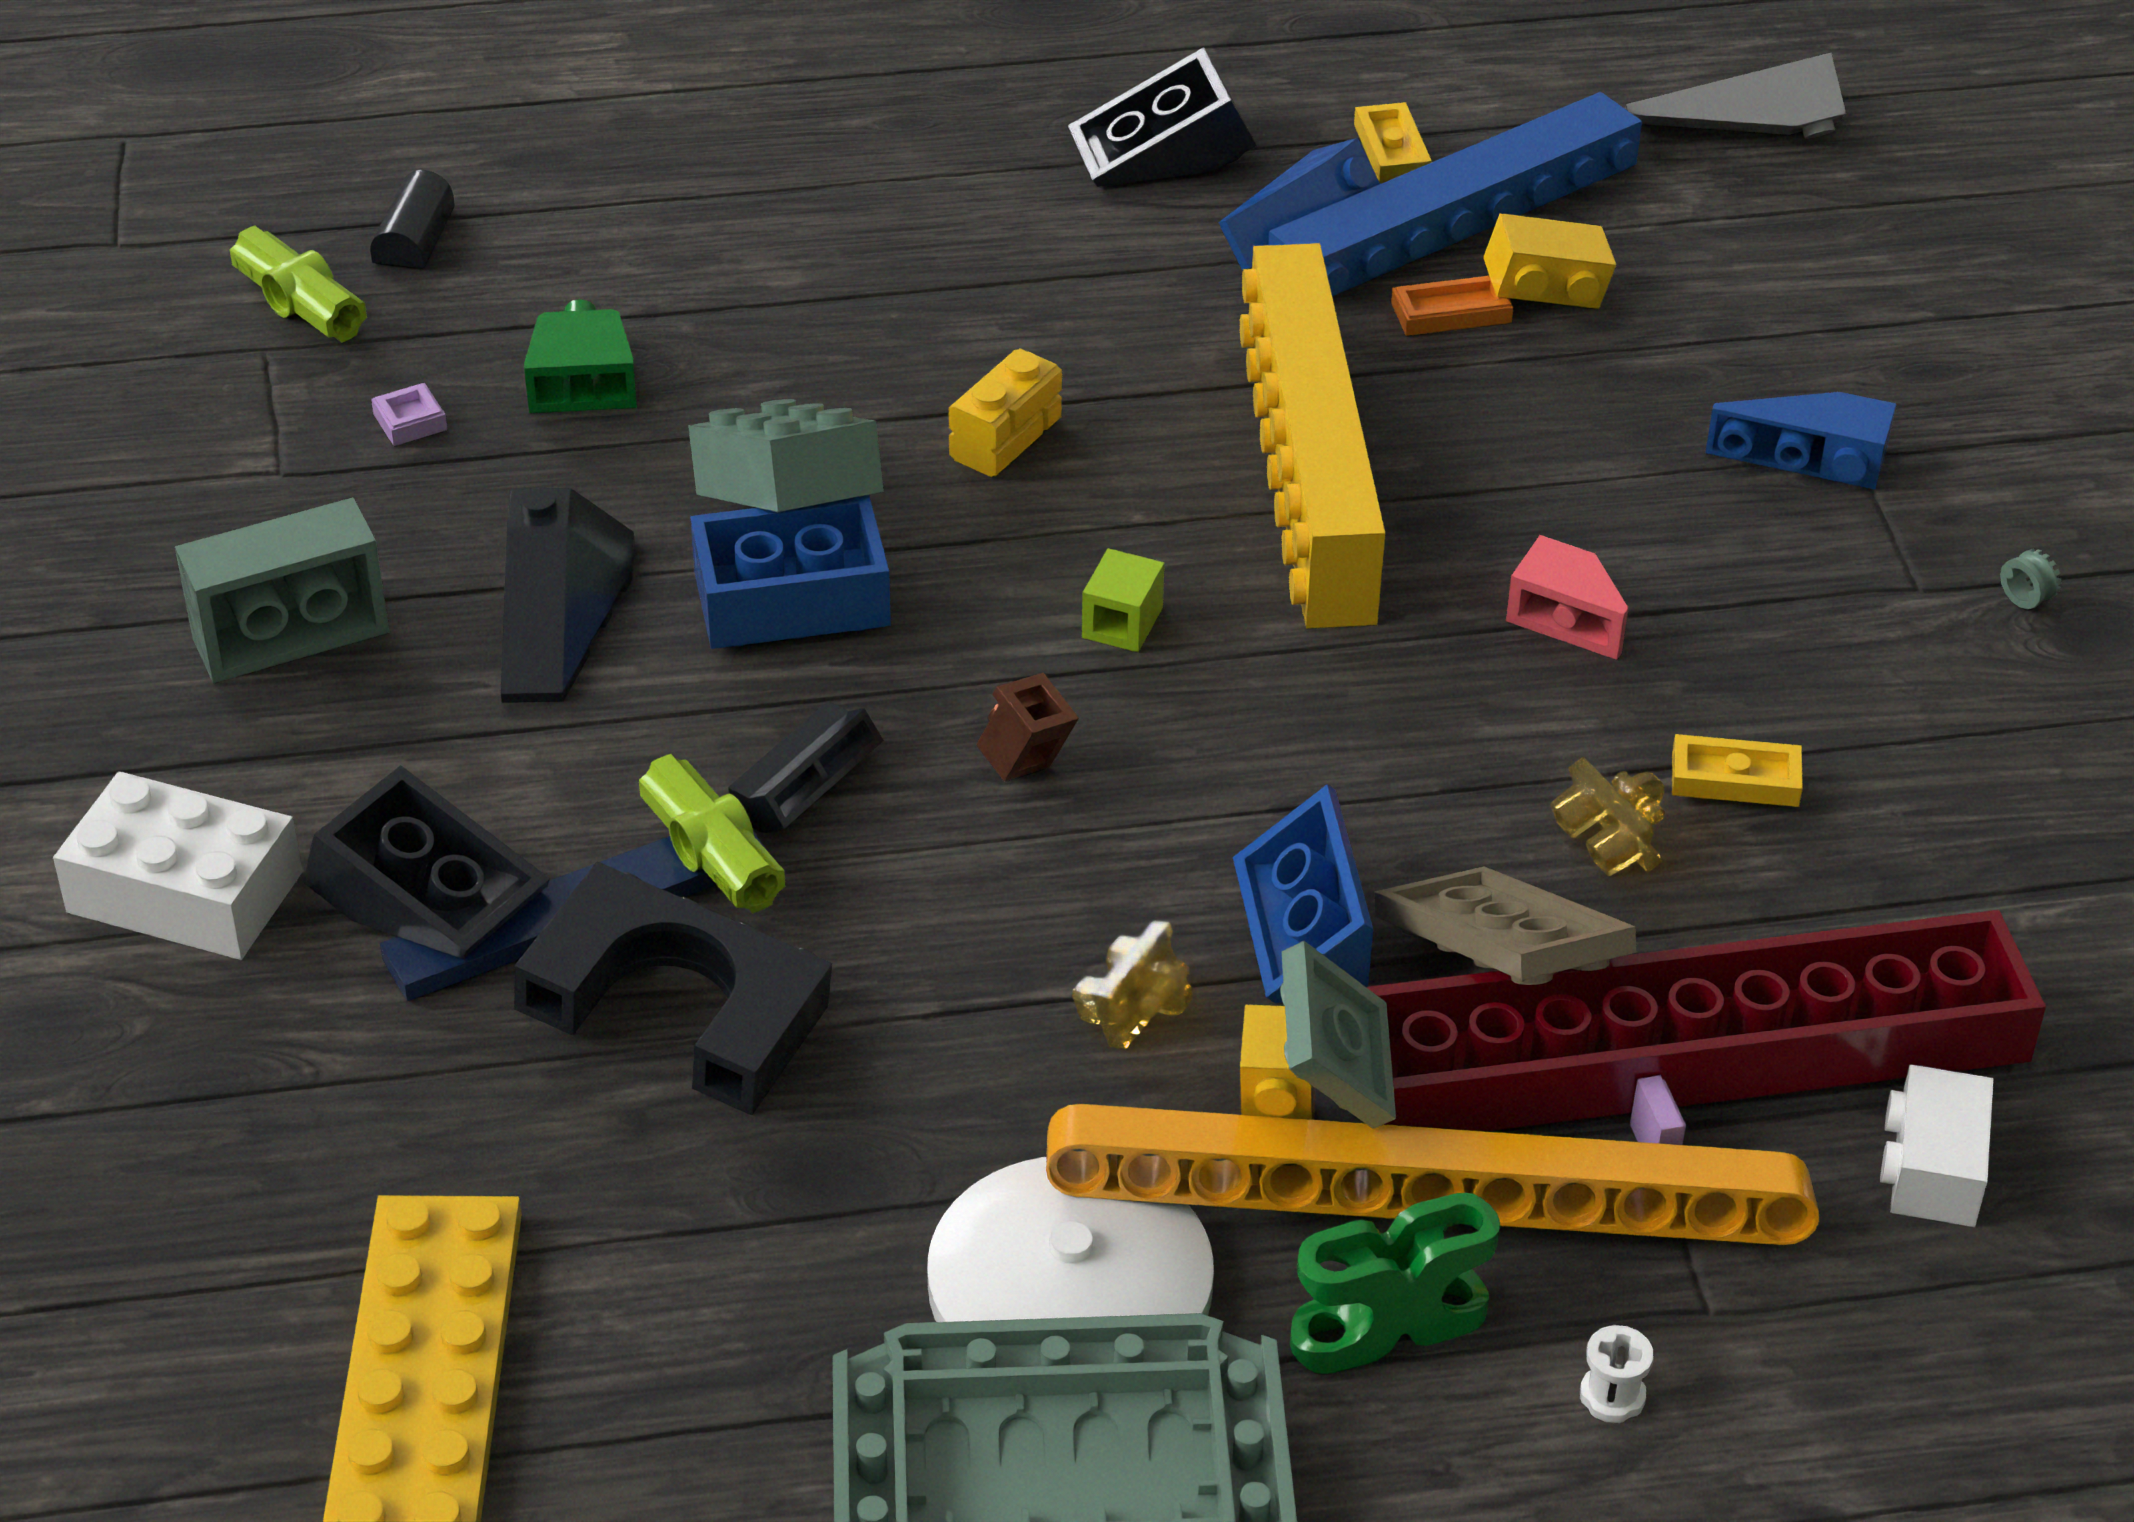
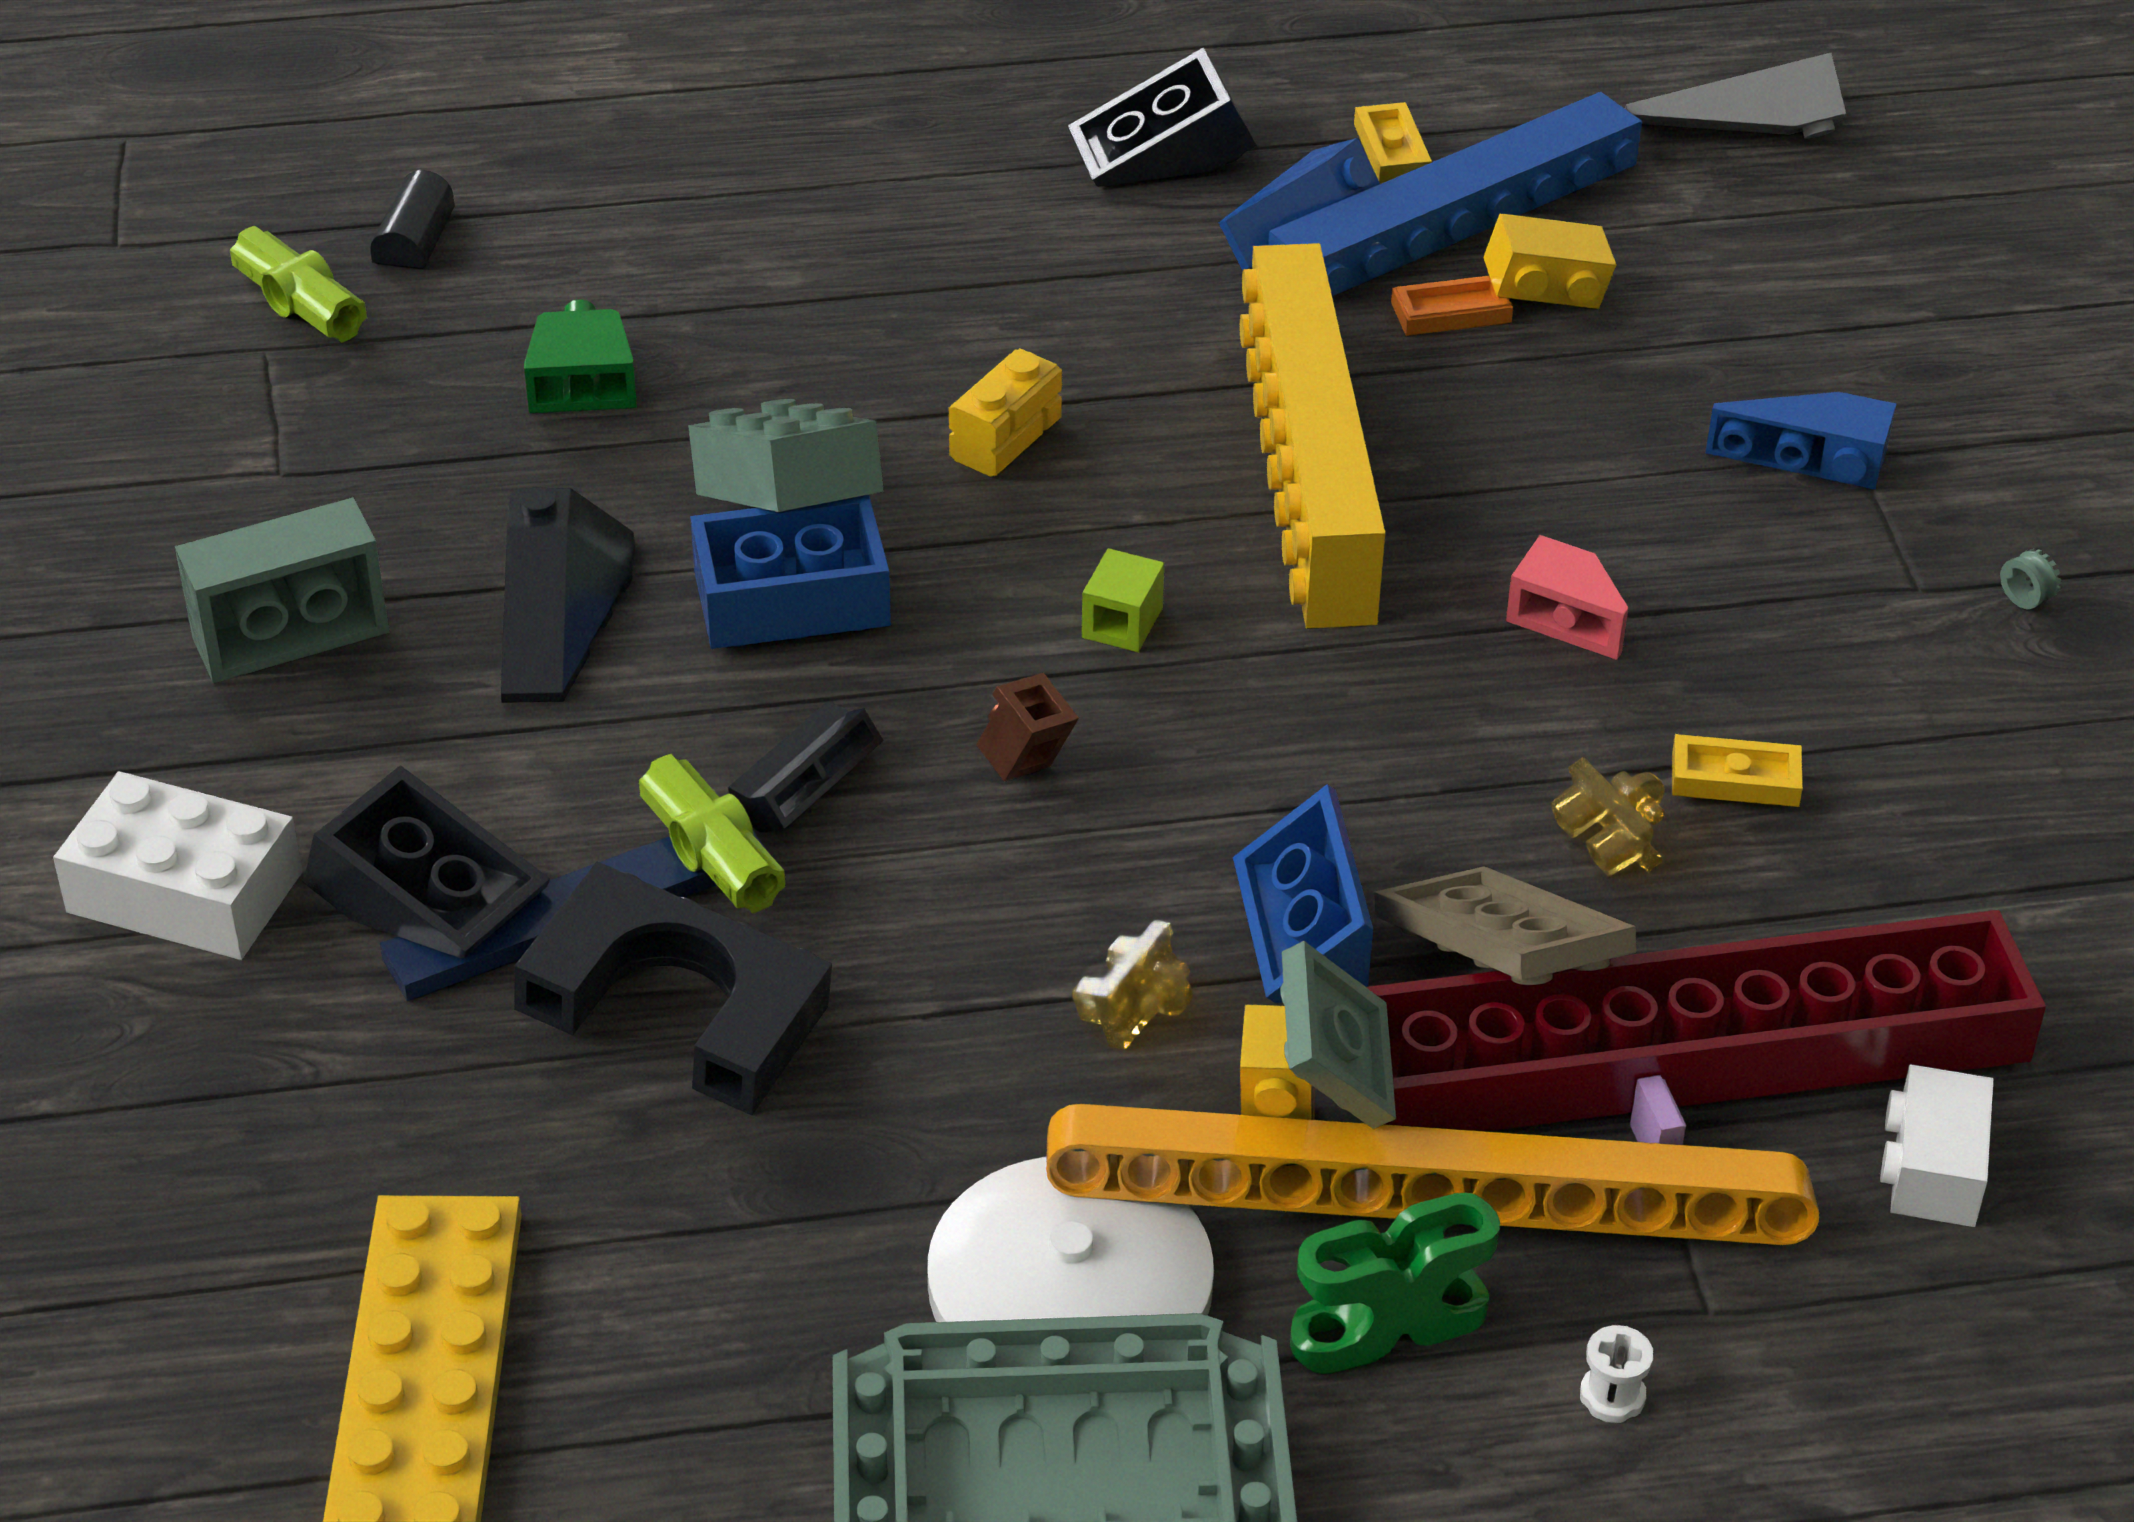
(409, 414): lavender tile -> none

